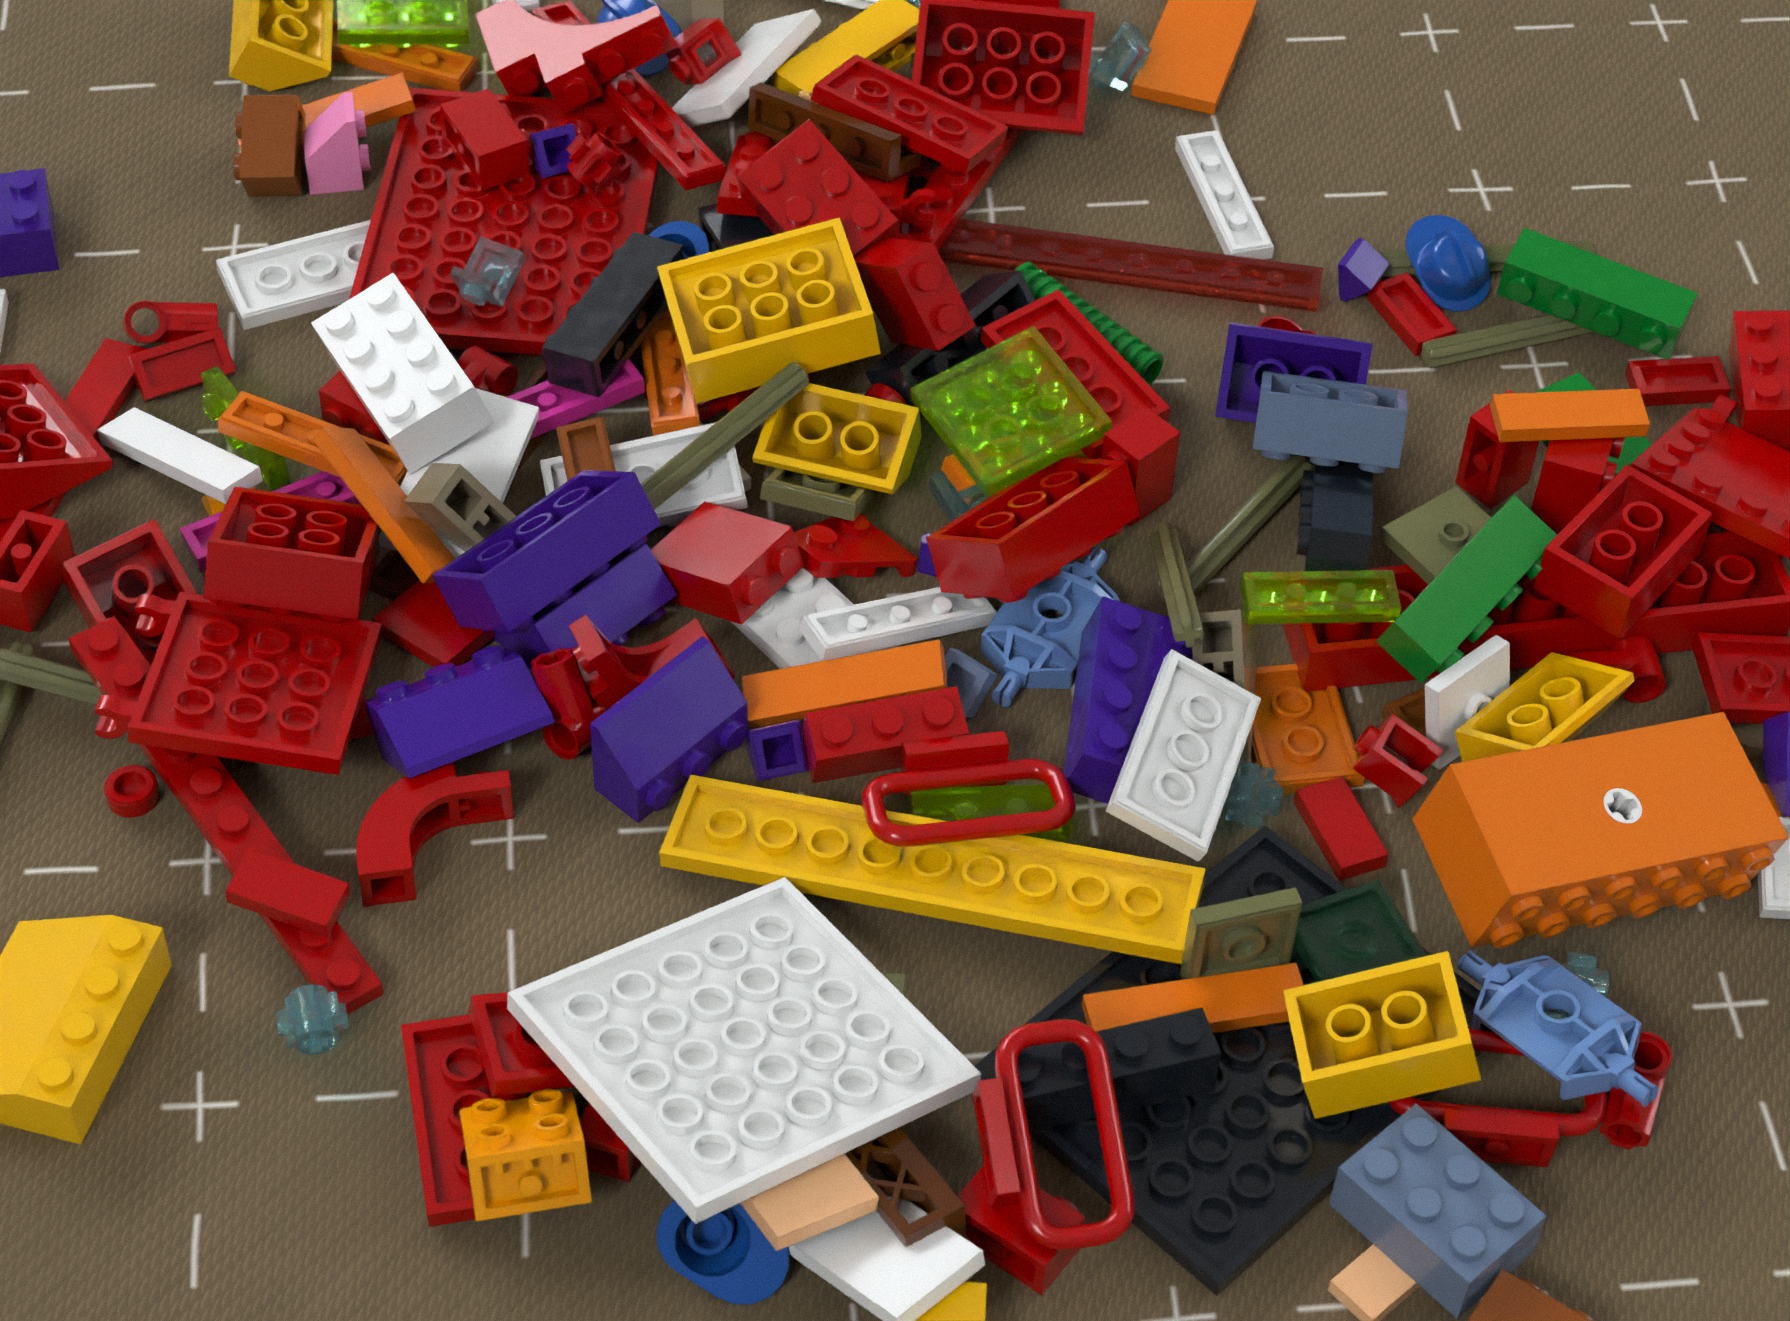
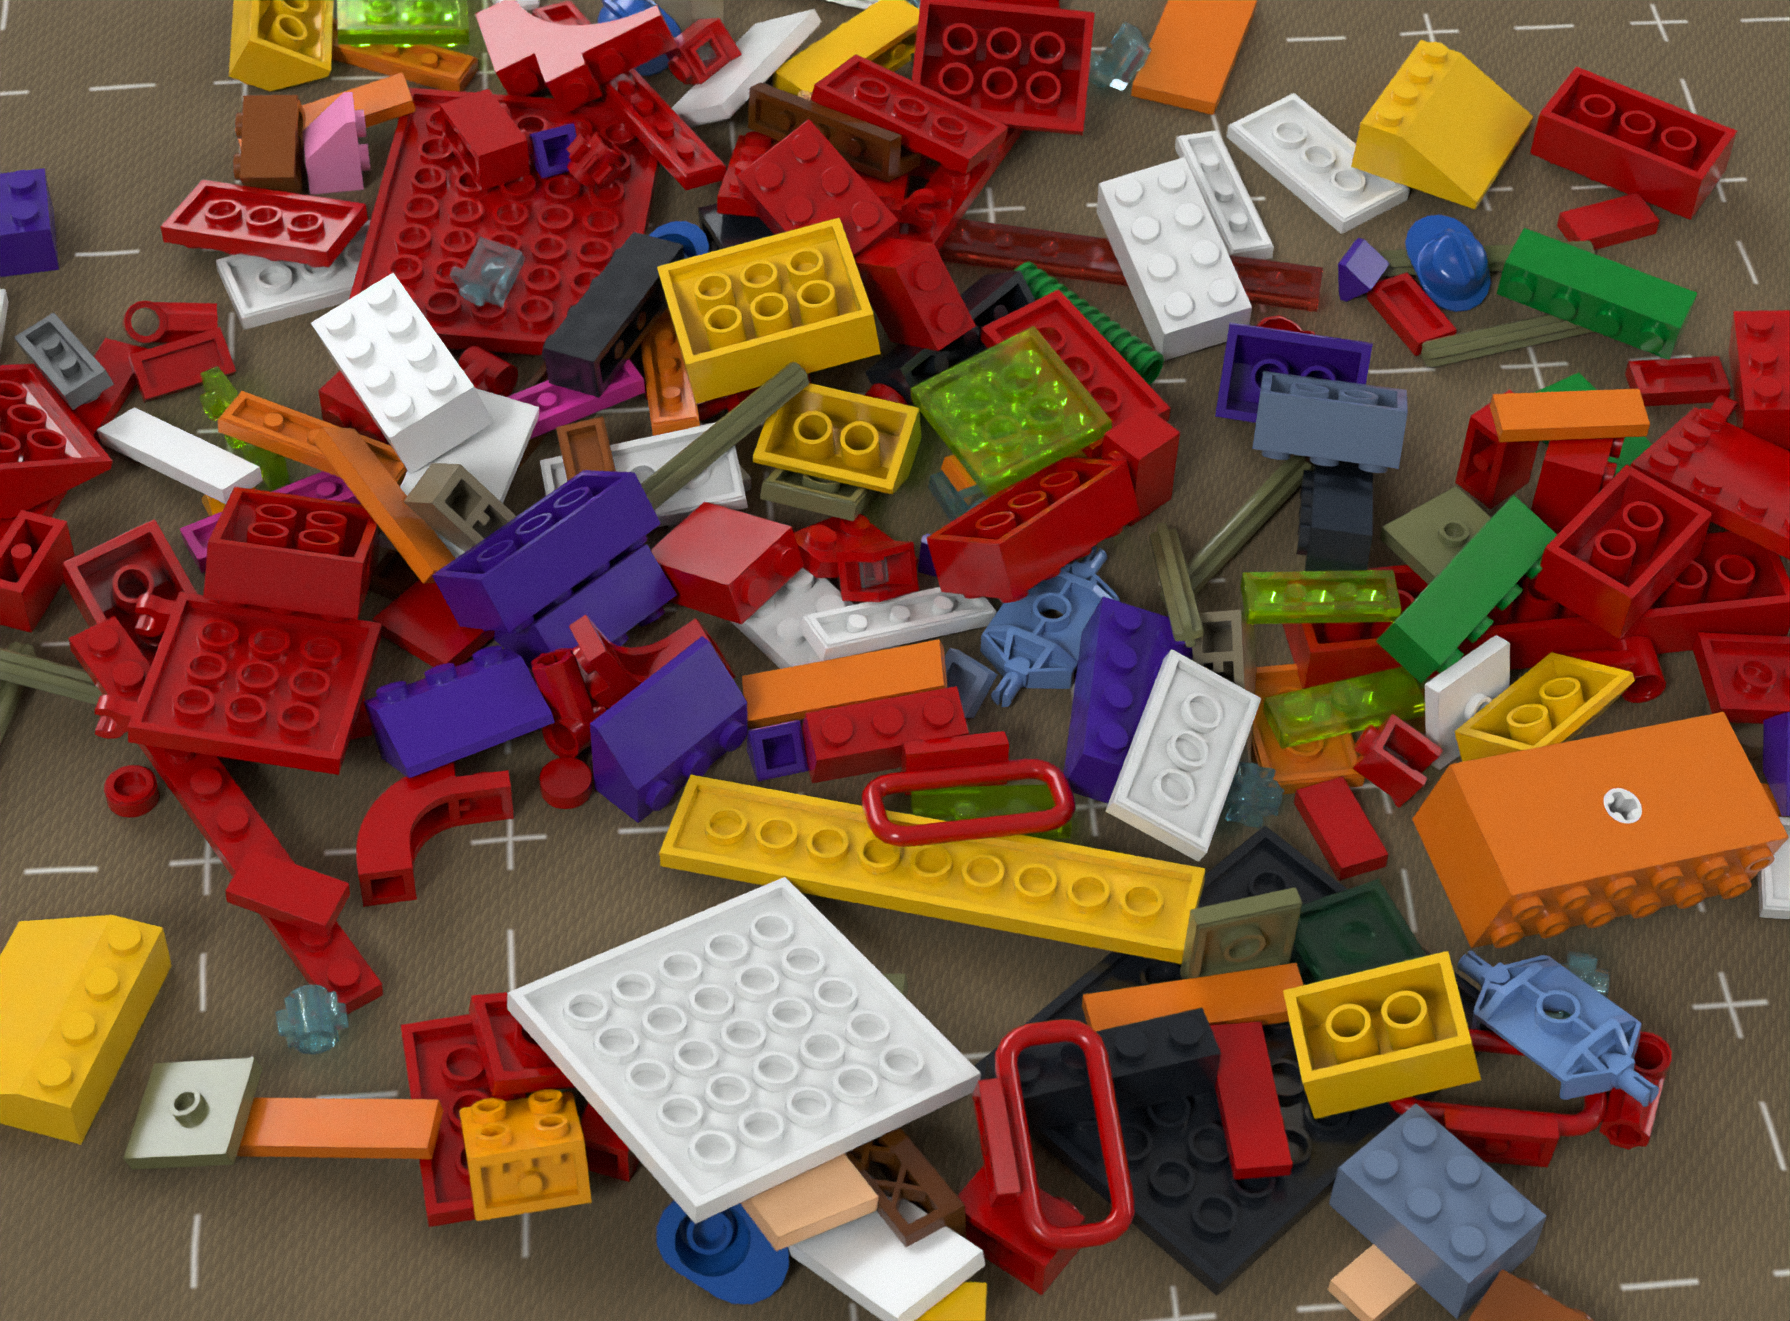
(64, 361): none -> dark grey plate
(193, 1113): none -> plate
(264, 223): none -> red plate
(342, 1128): none -> orange tile
(565, 783): none -> red tile
(877, 571): none -> red window
(1172, 258): none -> white brick
(1250, 1103): none -> red tile
(1315, 163): none -> white tile
(1343, 706): none -> clear neon green plate
(1441, 127): none -> yellow slope
(1609, 221): none -> red tile
(1633, 142): none -> red brick

